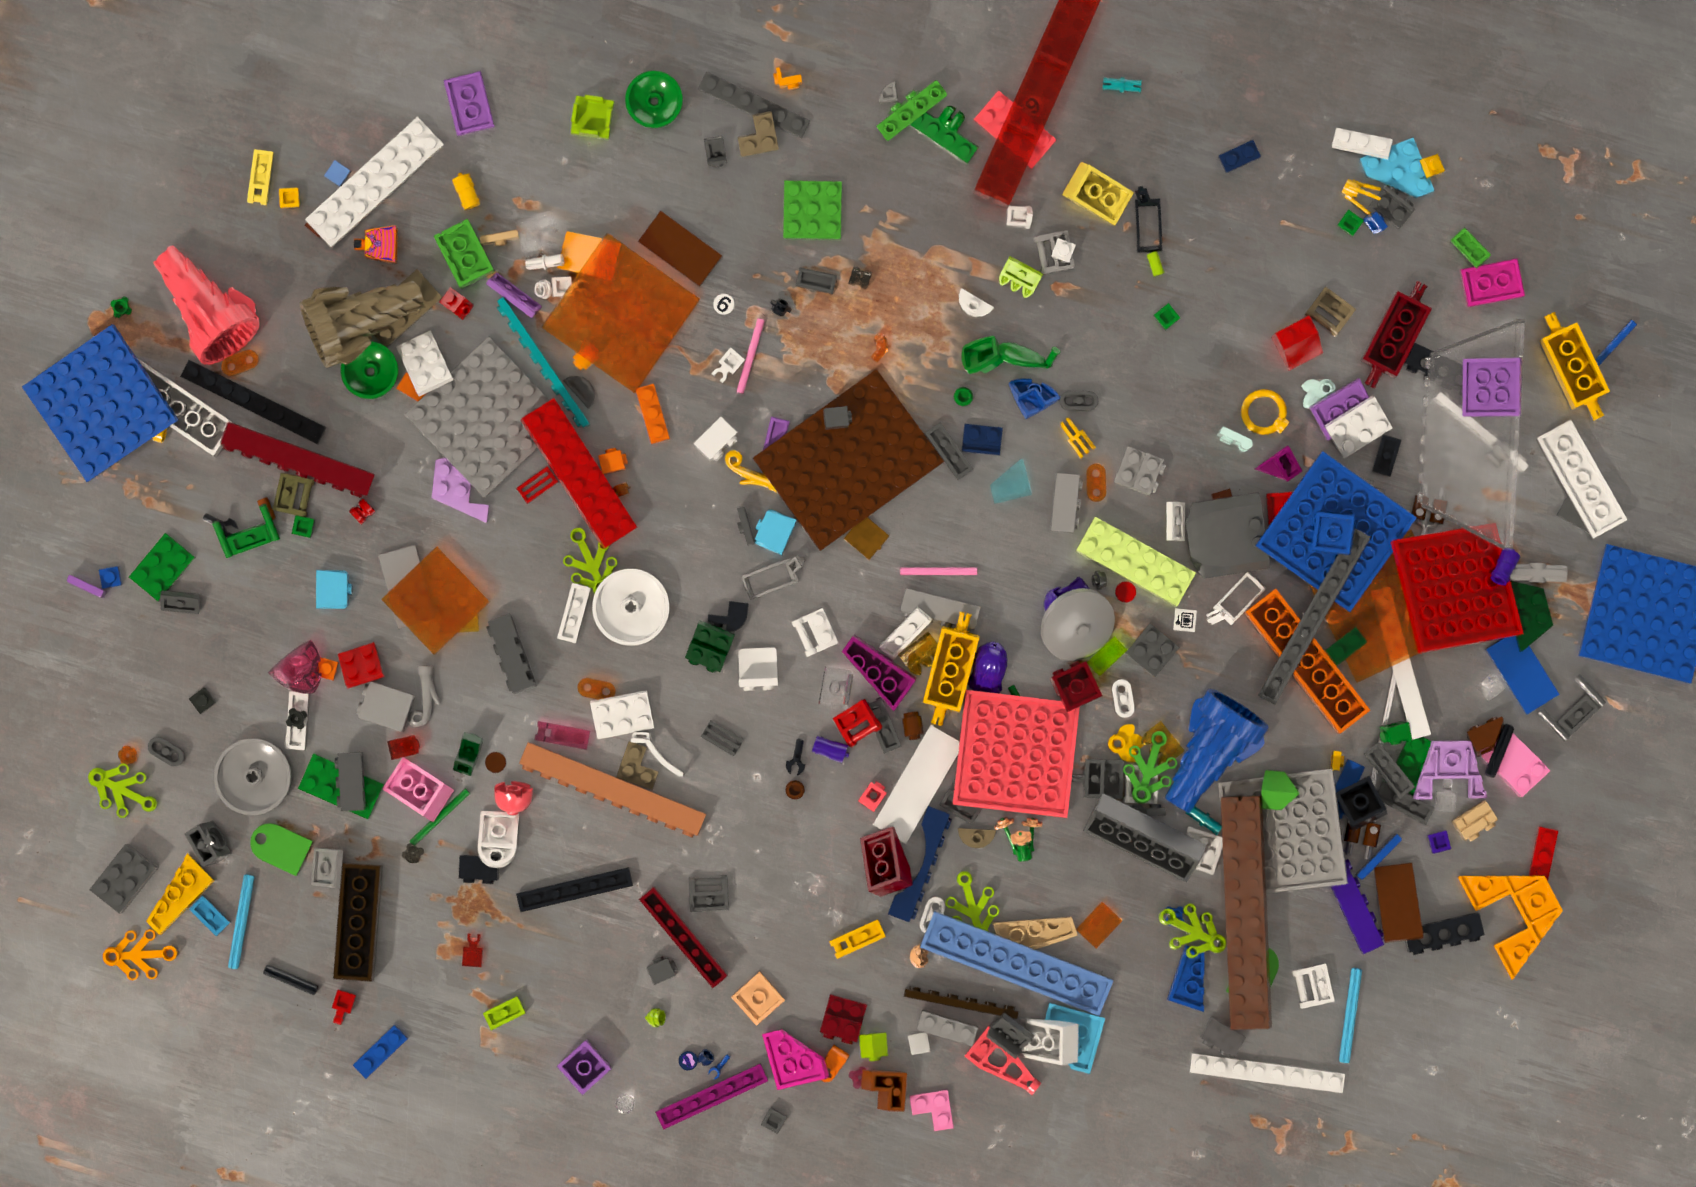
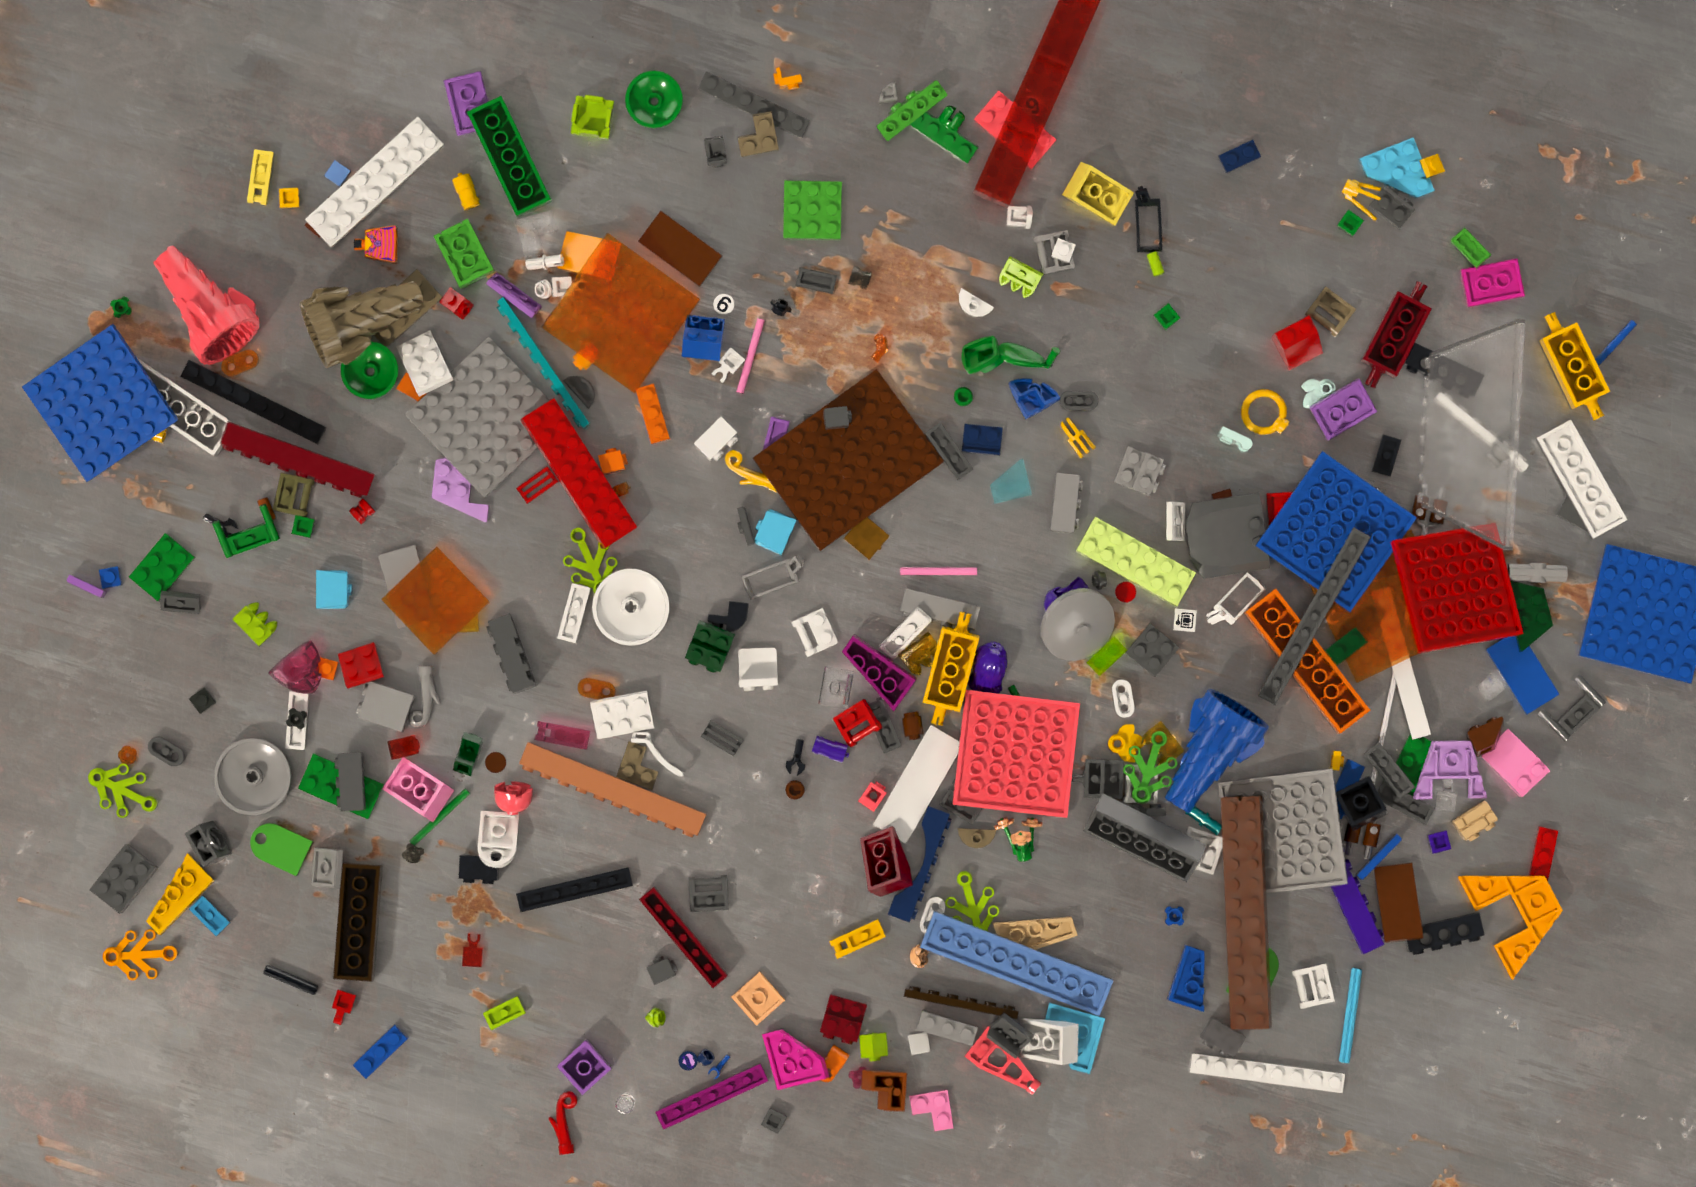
(241, 920): medium azure axle -> none
(254, 624): none -> lime plate
(499, 238): tan plate -> none
(509, 156): none -> green brick
(561, 1126): none -> red plant
(703, 338): none -> blue slope
(1075, 685): dark red plate -> none
(1096, 482): clear orange plate -> none
(1098, 925): clear orange plate -> none
(1122, 84): teal pin -> none
(1195, 931): lime plant -> none
(1277, 790): bright green slope -> none
(1281, 465): magenta slope -> none
(1333, 533): blue plate -> none
(1358, 426): white plate -> none
(1362, 143): white plate -> none
(1375, 222): blue plate -> none
(1395, 733): green brick -> none
(1491, 387): medium lavender plate -> none
(1499, 750): black axle -> none
(1505, 565): dark purple piece -> none

